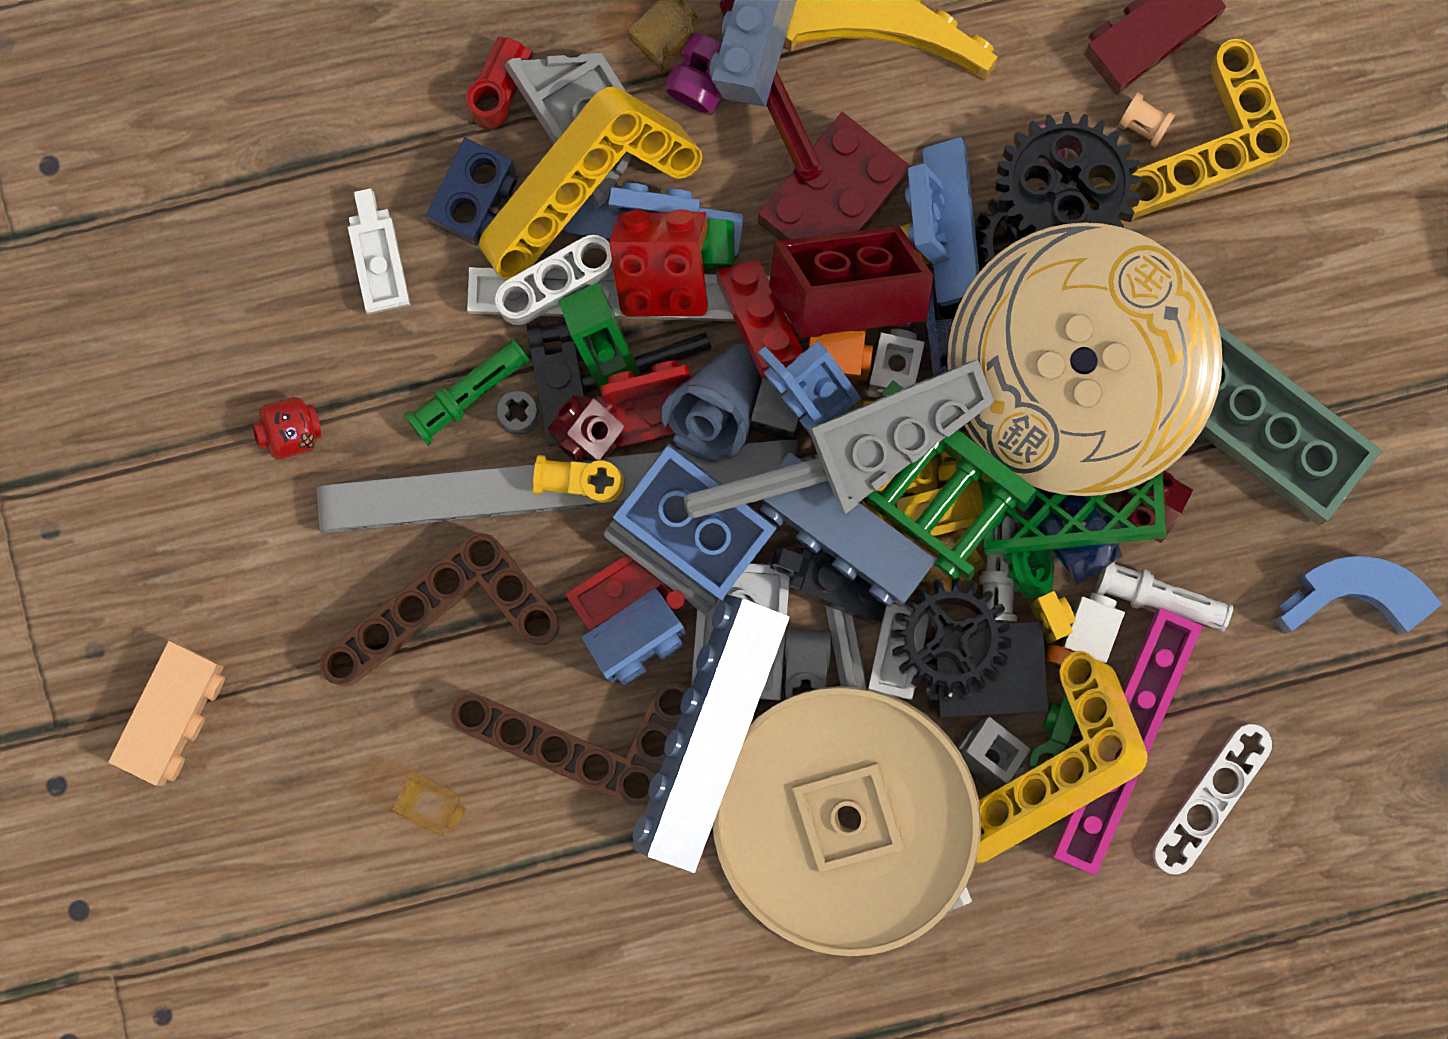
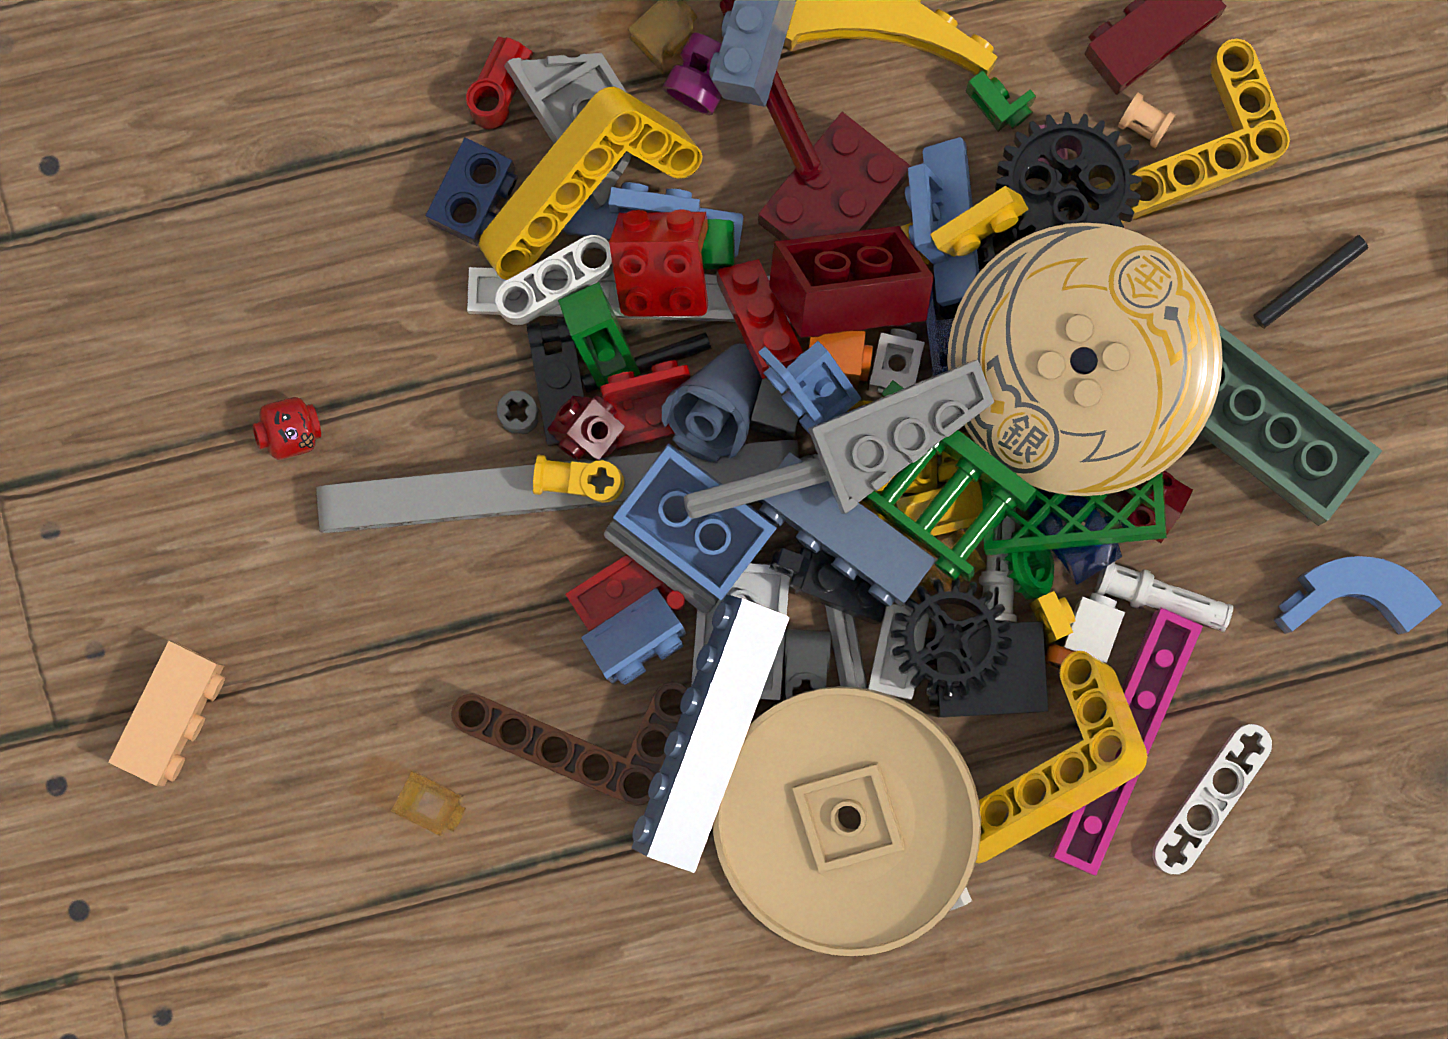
(377, 256): white hinge -> none
(437, 604): reddish brown beam -> none
(450, 403): green pin -> none
(990, 215): none -> yellow plate
(992, 100): none -> green bracket
(1005, 748): light grey brick -> none
(1060, 722): green plate -> none
(1310, 281): none -> black bar

